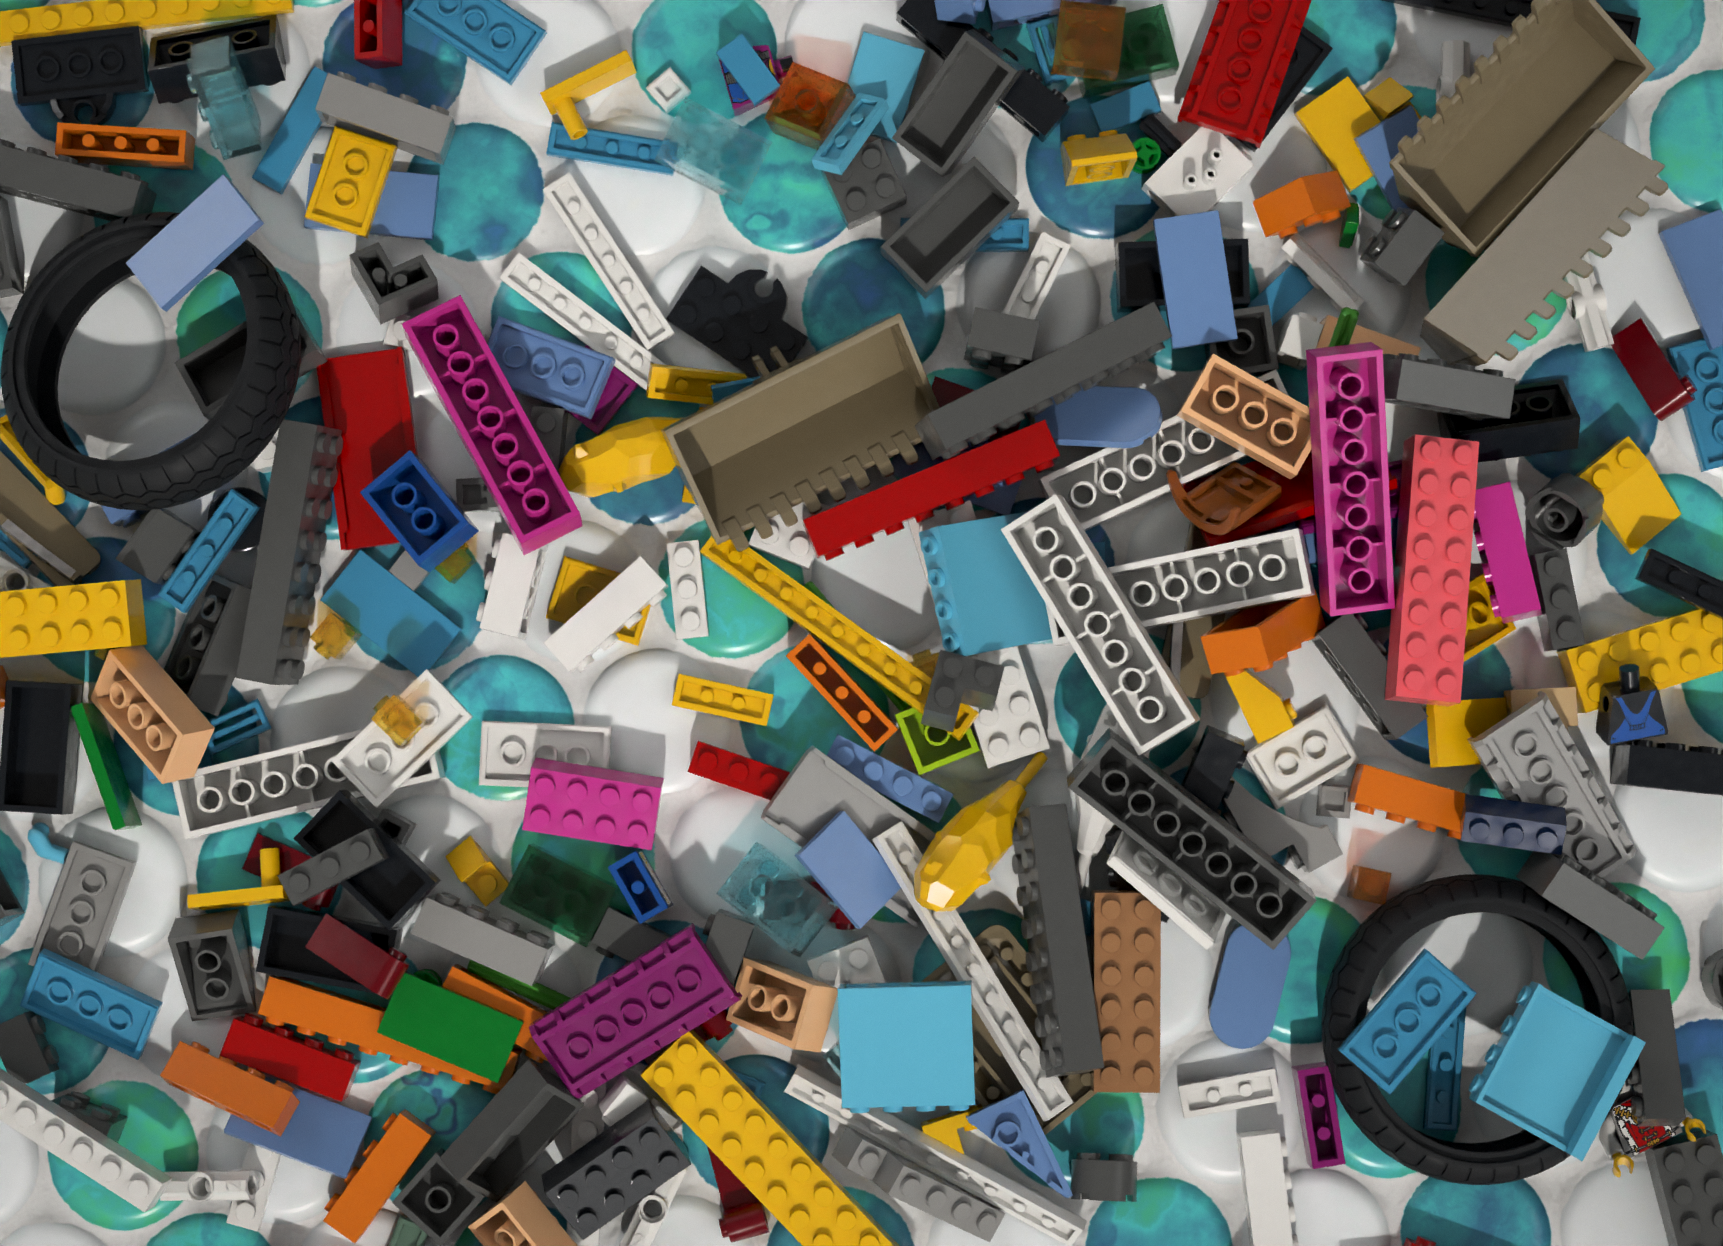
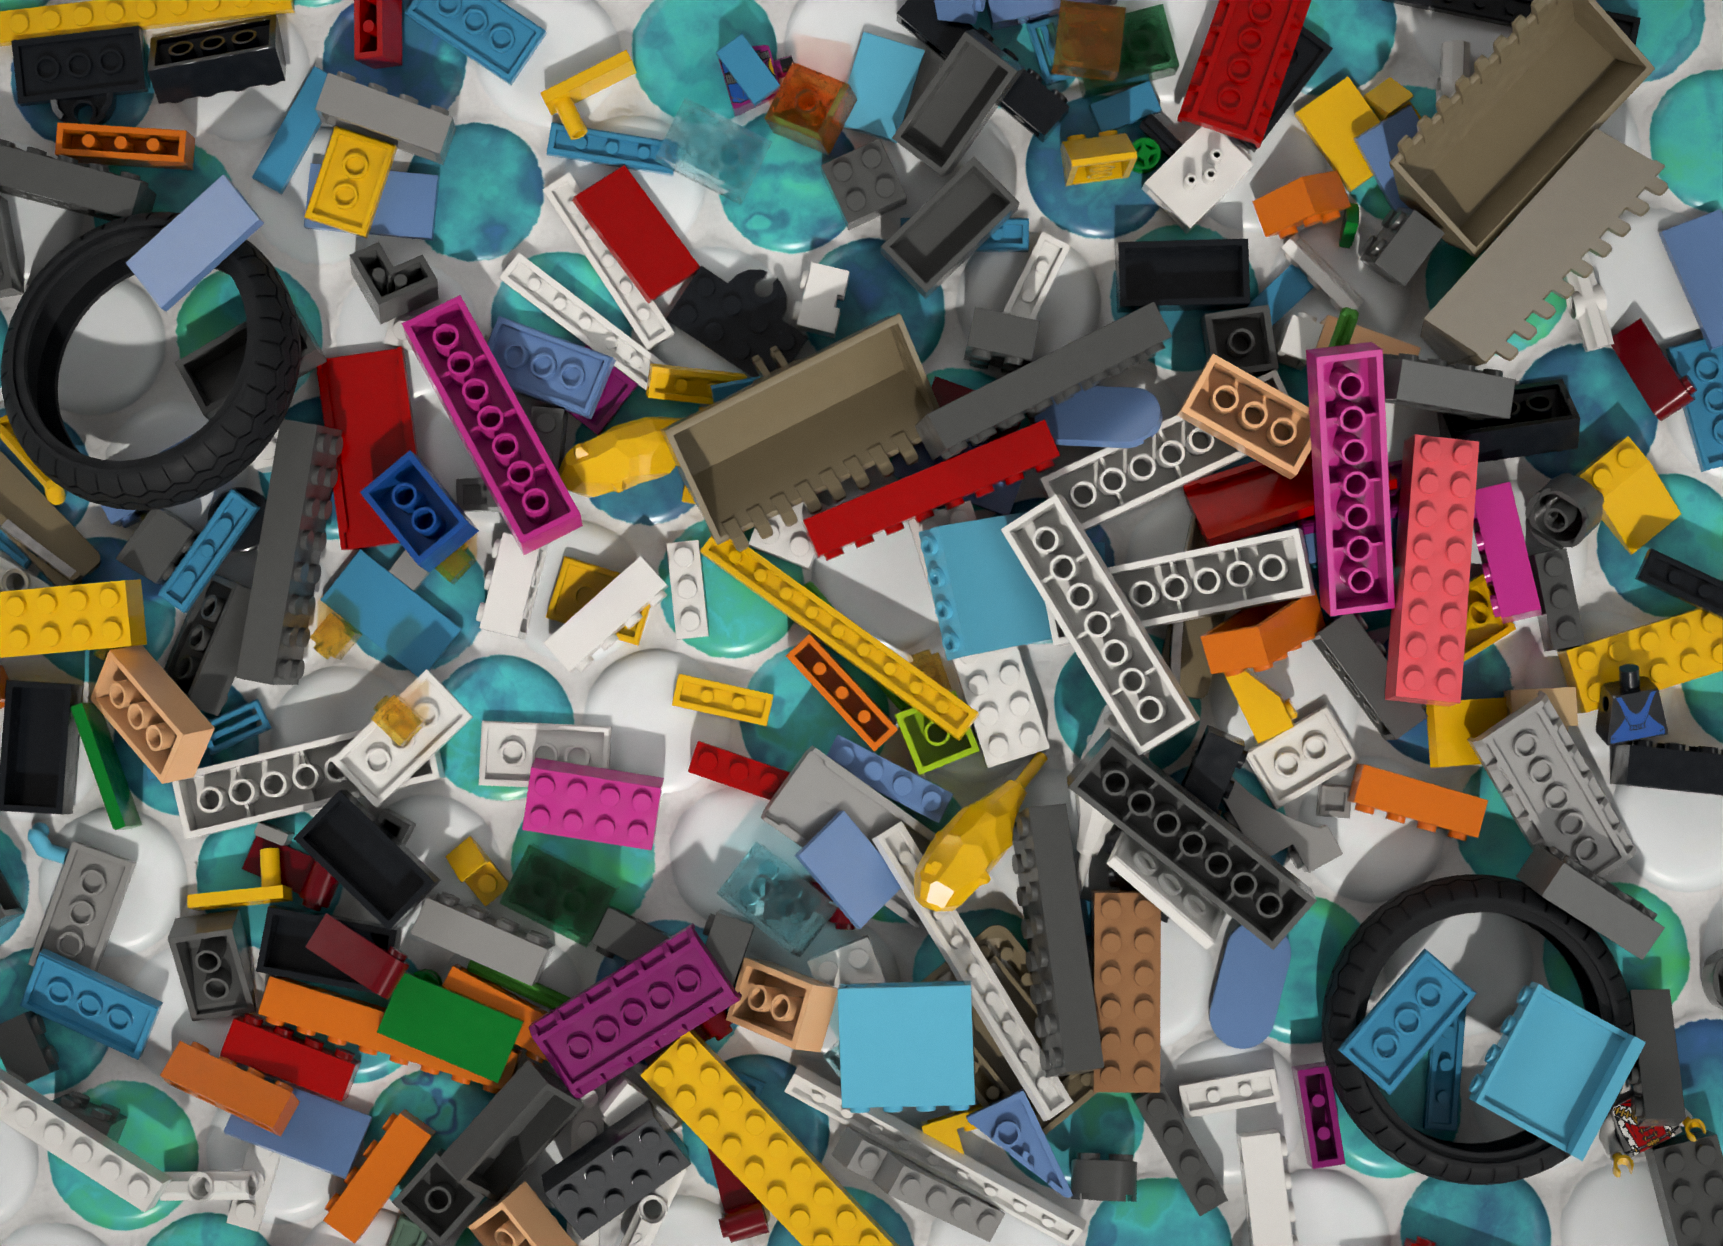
(224, 98): clear light blue brick -> none
(274, 833): none -> light grey tile
(333, 866): dark grey brick -> none
(636, 234): none -> red tile
(640, 886): blue brick -> none
(668, 90): white tile -> none
(818, 308): none -> white brick
(850, 133): medium azure plate -> none
(959, 681): dark grey brick -> none
(1180, 1150): none -> dark grey brick
(1195, 279): medium blue tile -> none
(1224, 498): dark orange piece -> none
(1369, 884): clear orange brick -> none
(1513, 824): dark blue brick -> none

